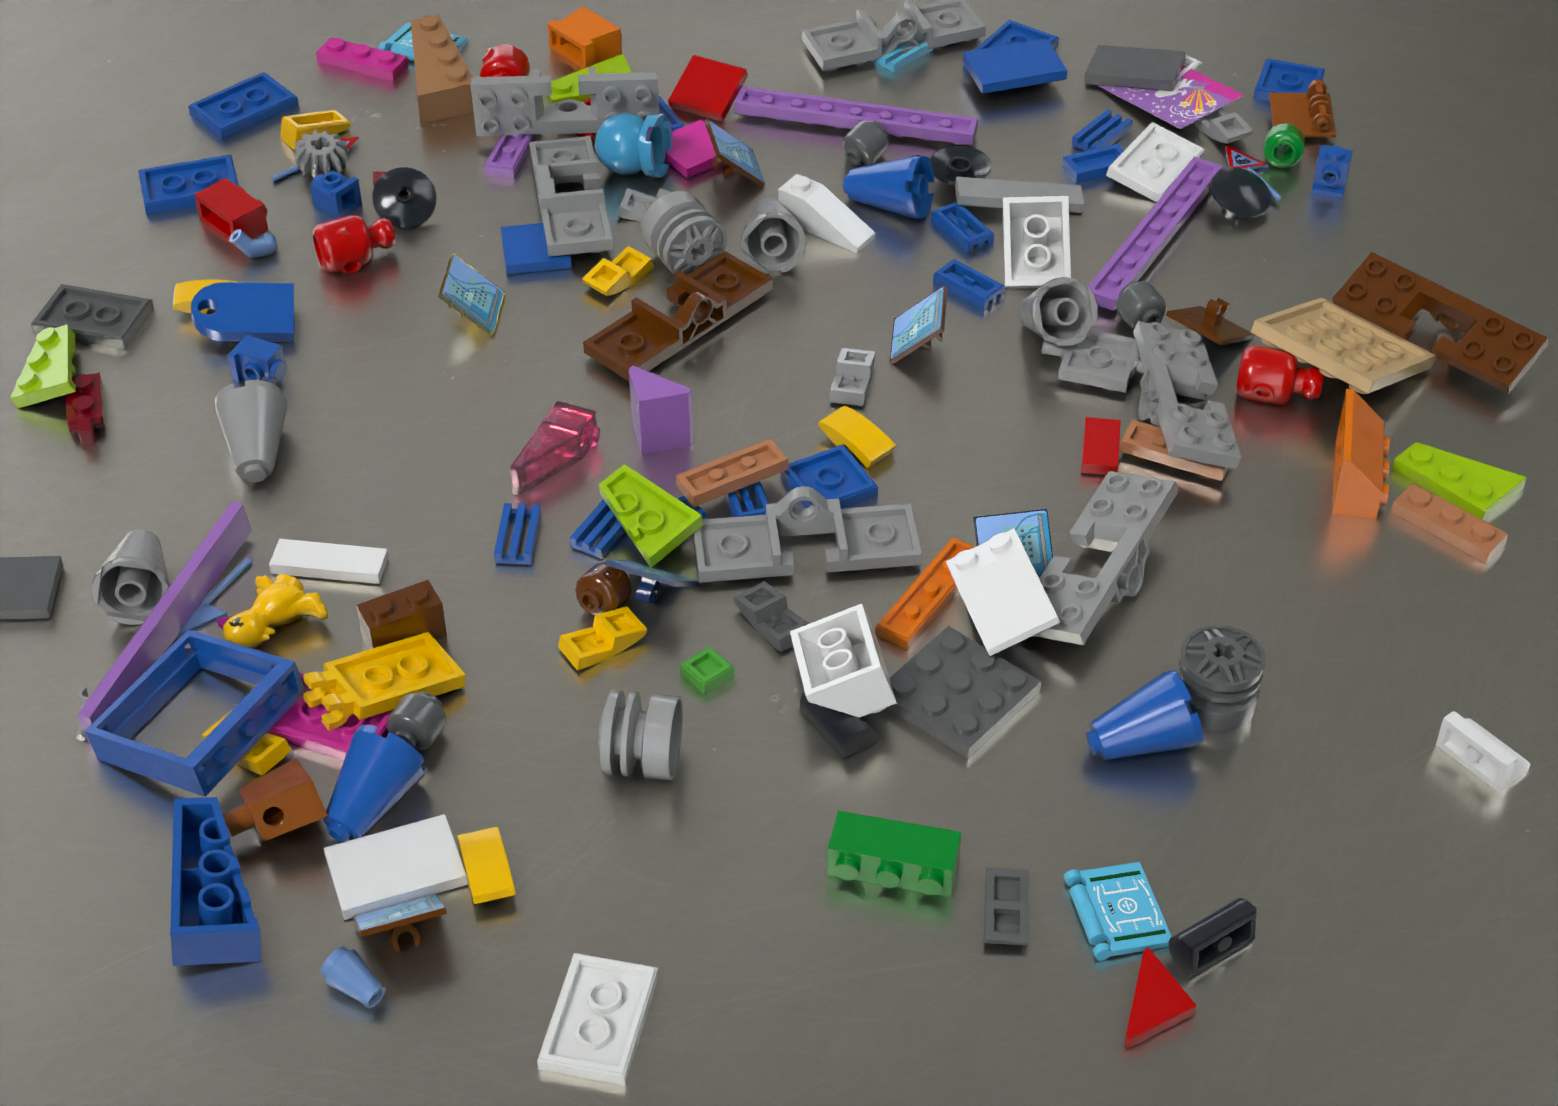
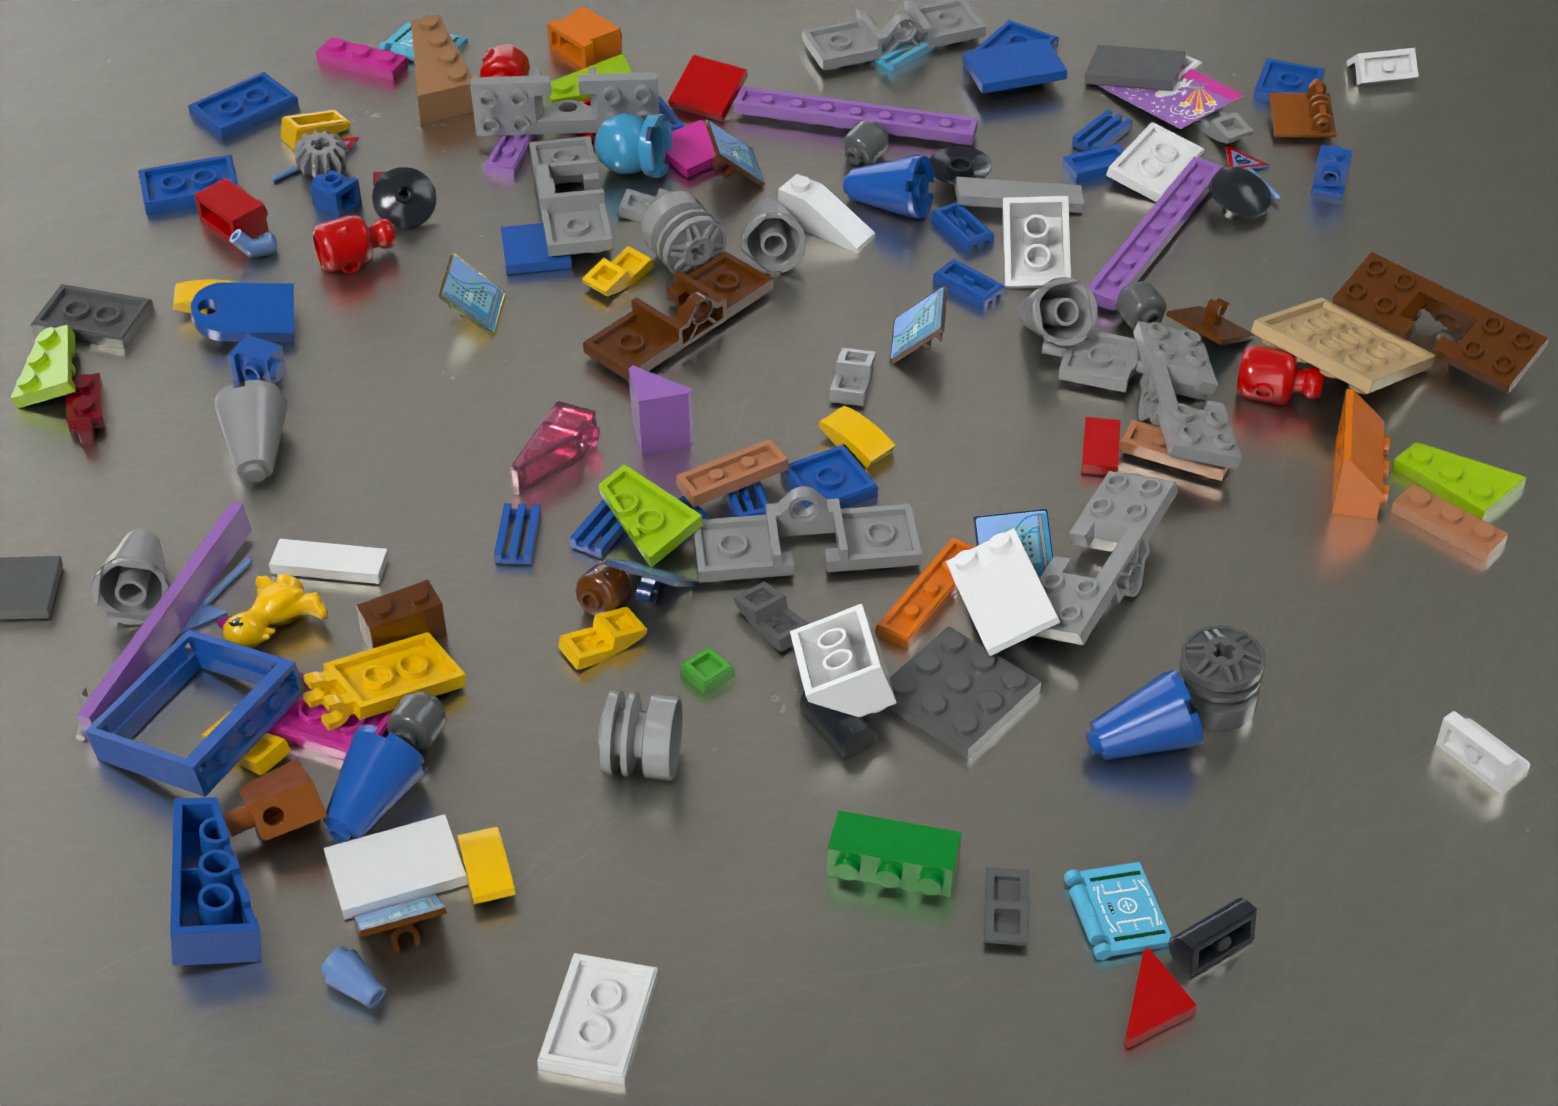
(1277, 152): green head -> none
(1385, 66): none -> white panel

